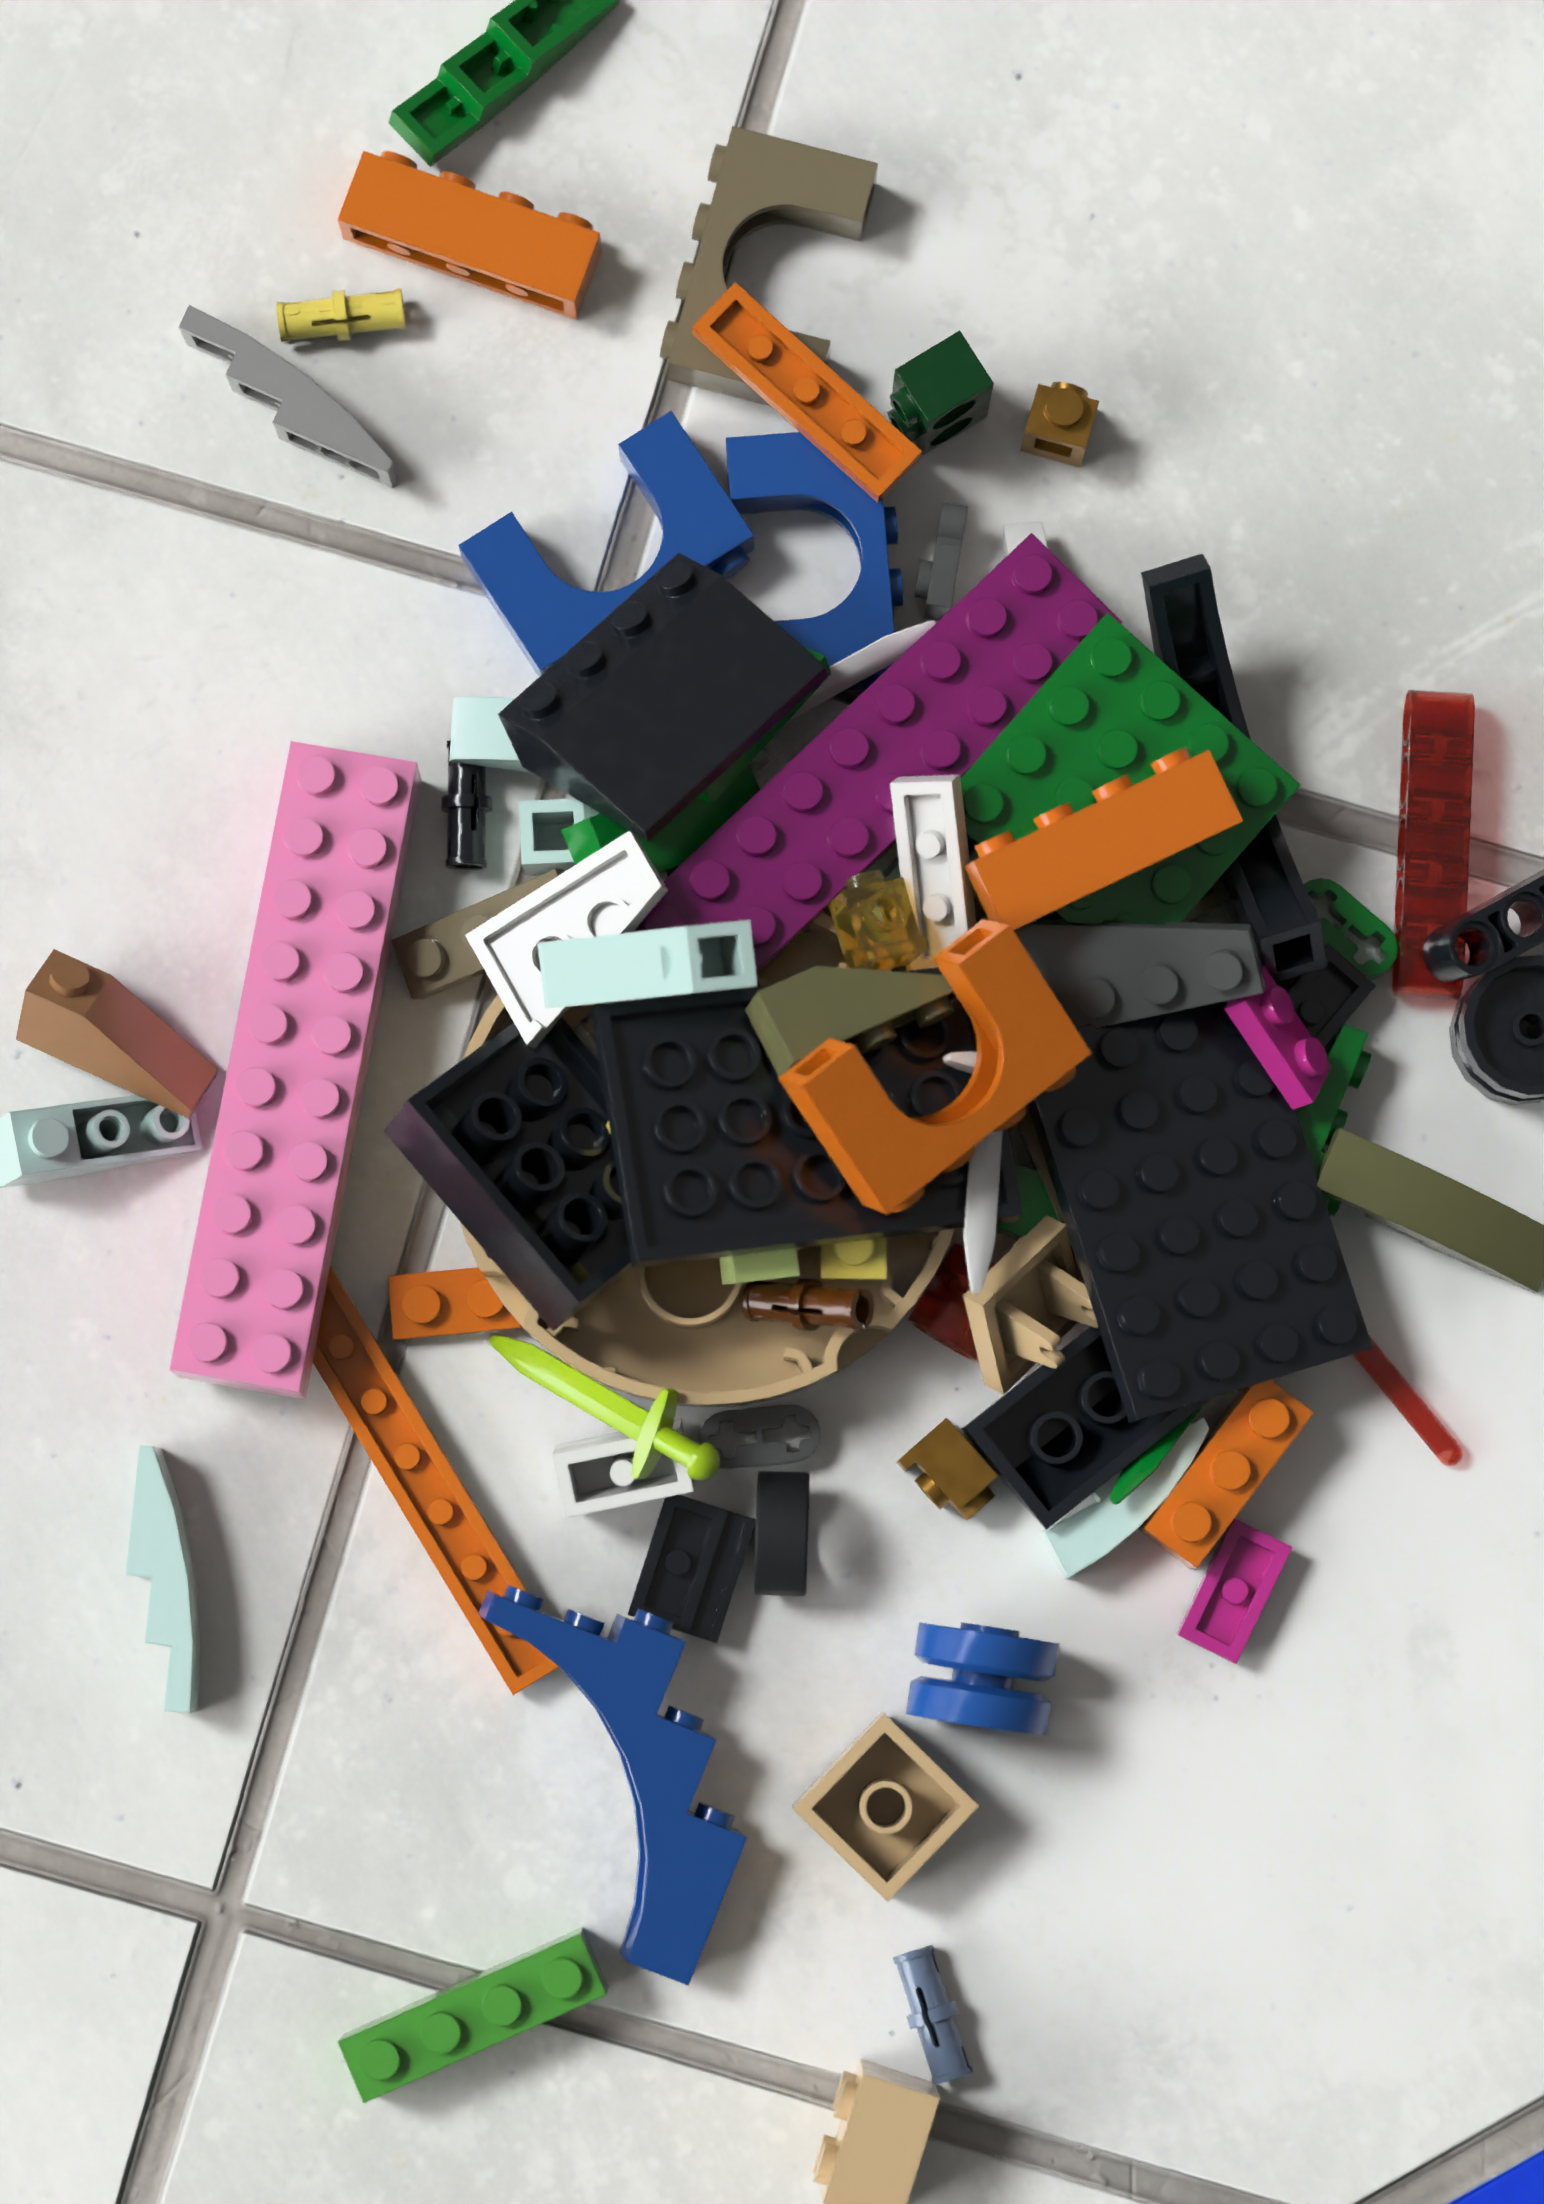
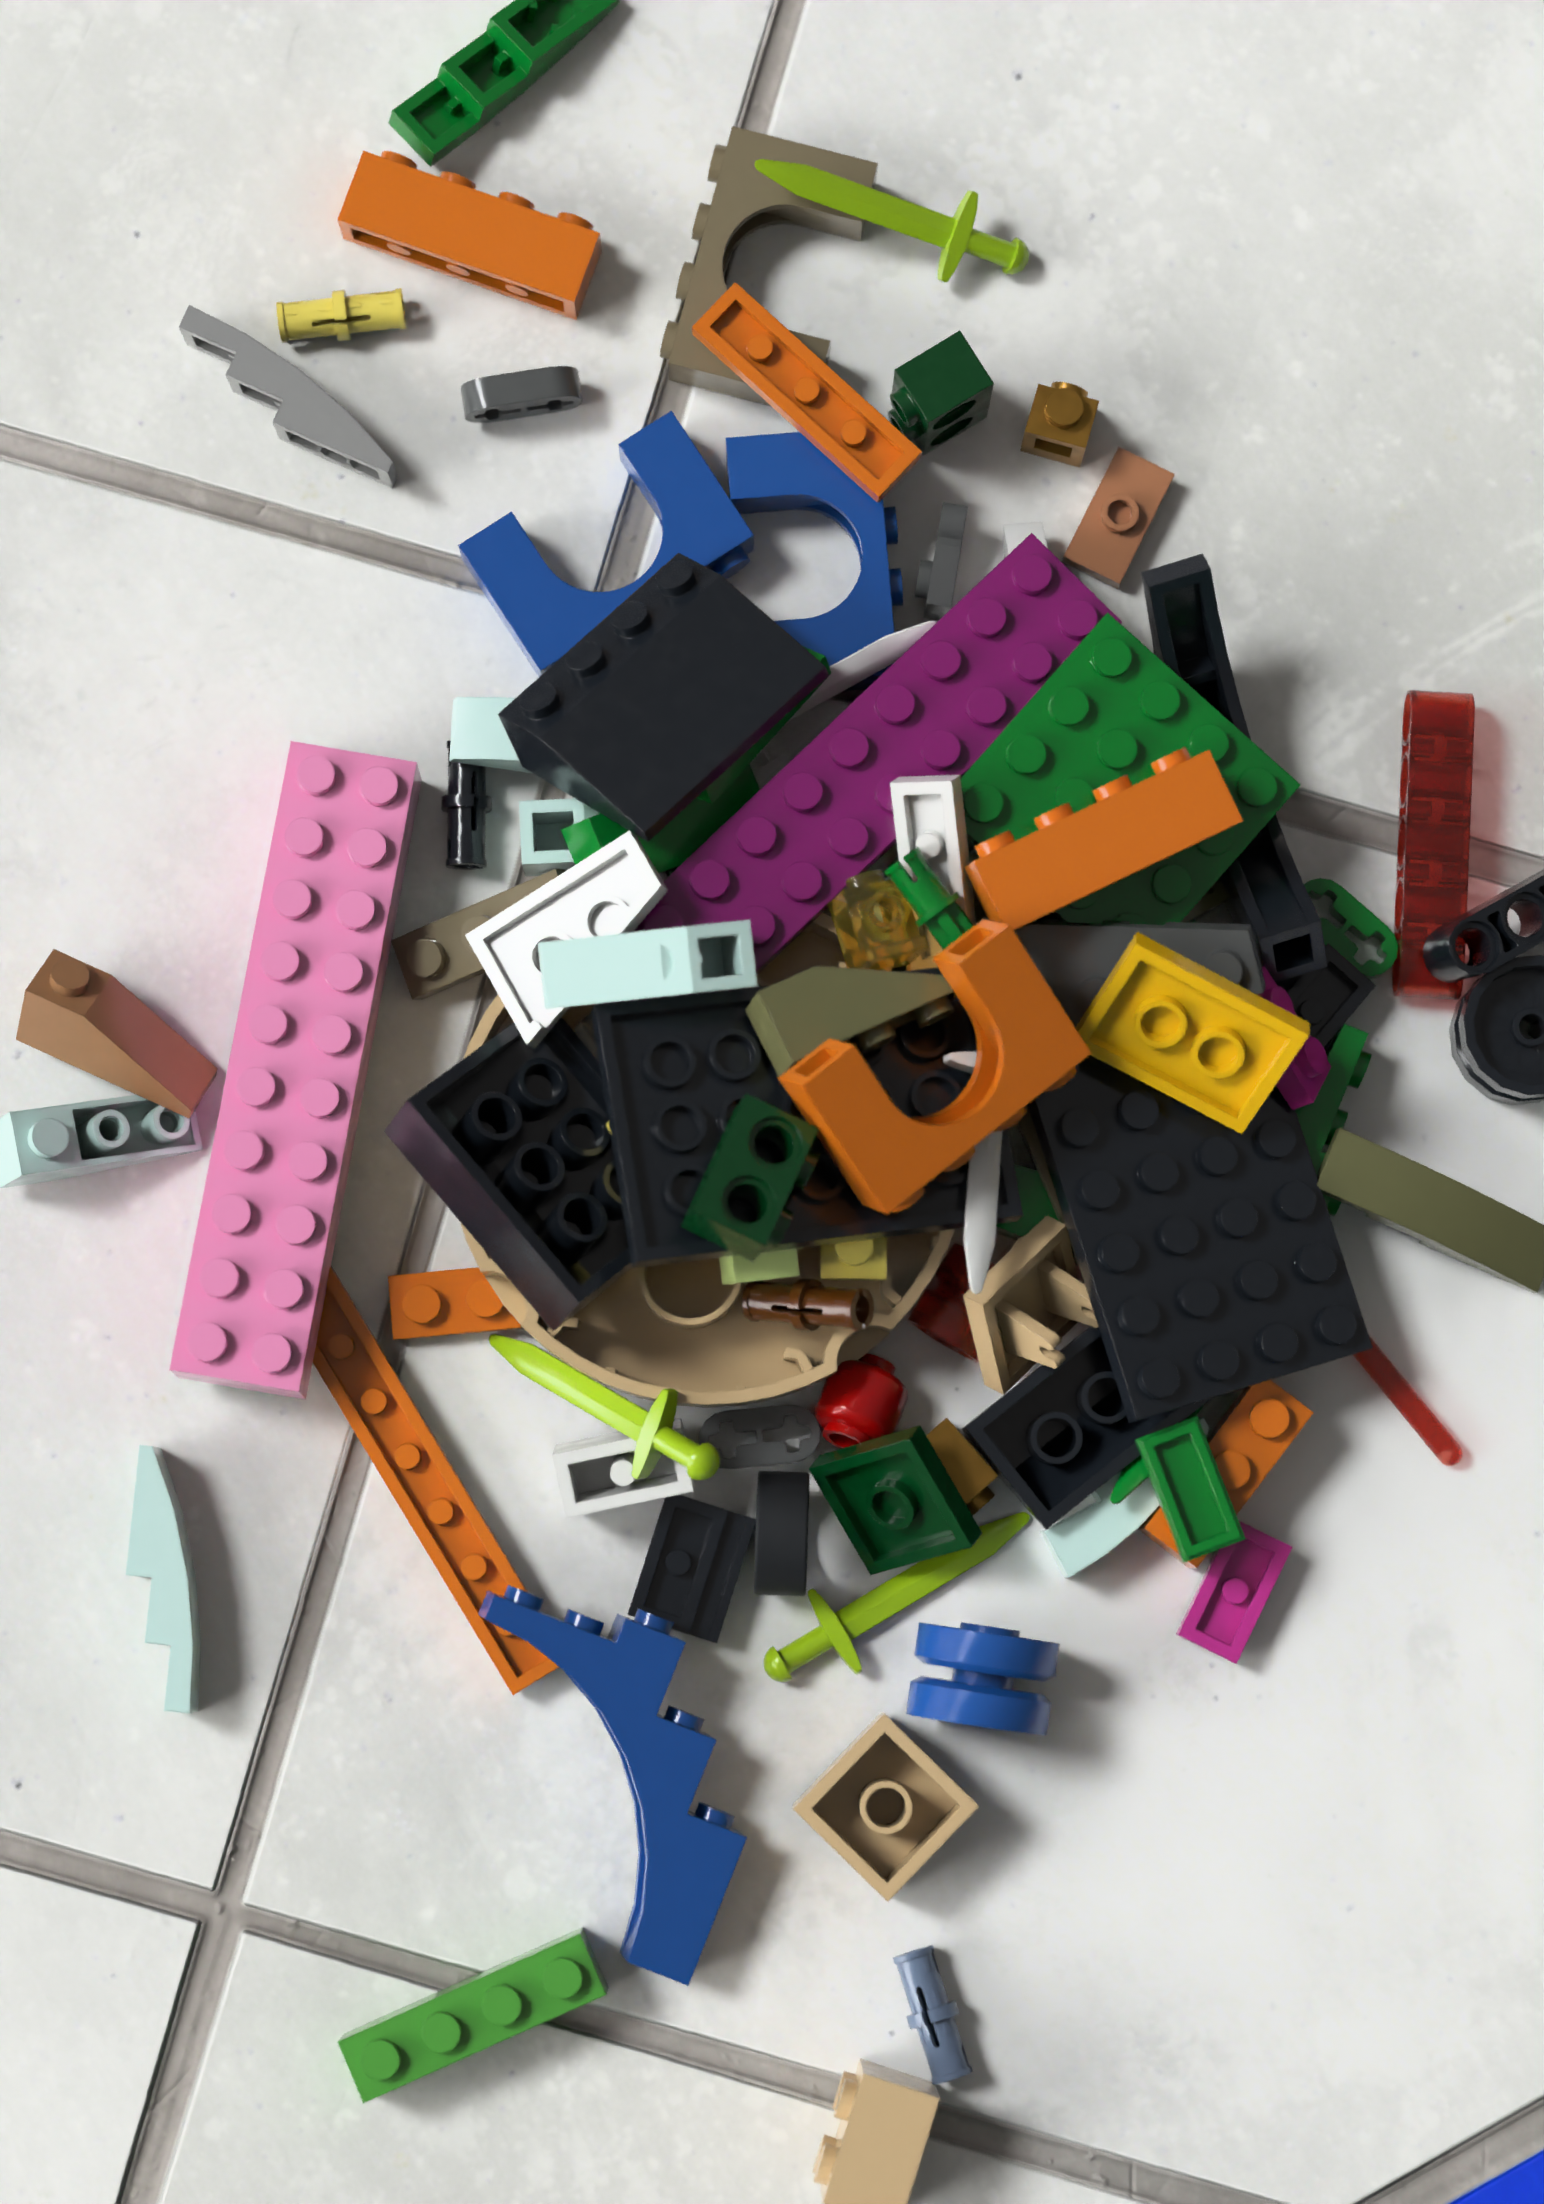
(521, 394): none -> dark grey beam
(742, 1173): none -> dark green brick
(861, 1401): none -> red head
(884, 1601): none -> lime sword
(895, 1500): none -> dark green plate
(930, 899): none -> green axle
(951, 234): none -> lime sword
(1118, 517): none -> nougat plate
(1190, 1489): none -> green tile
(1191, 1033): none -> yellow plate

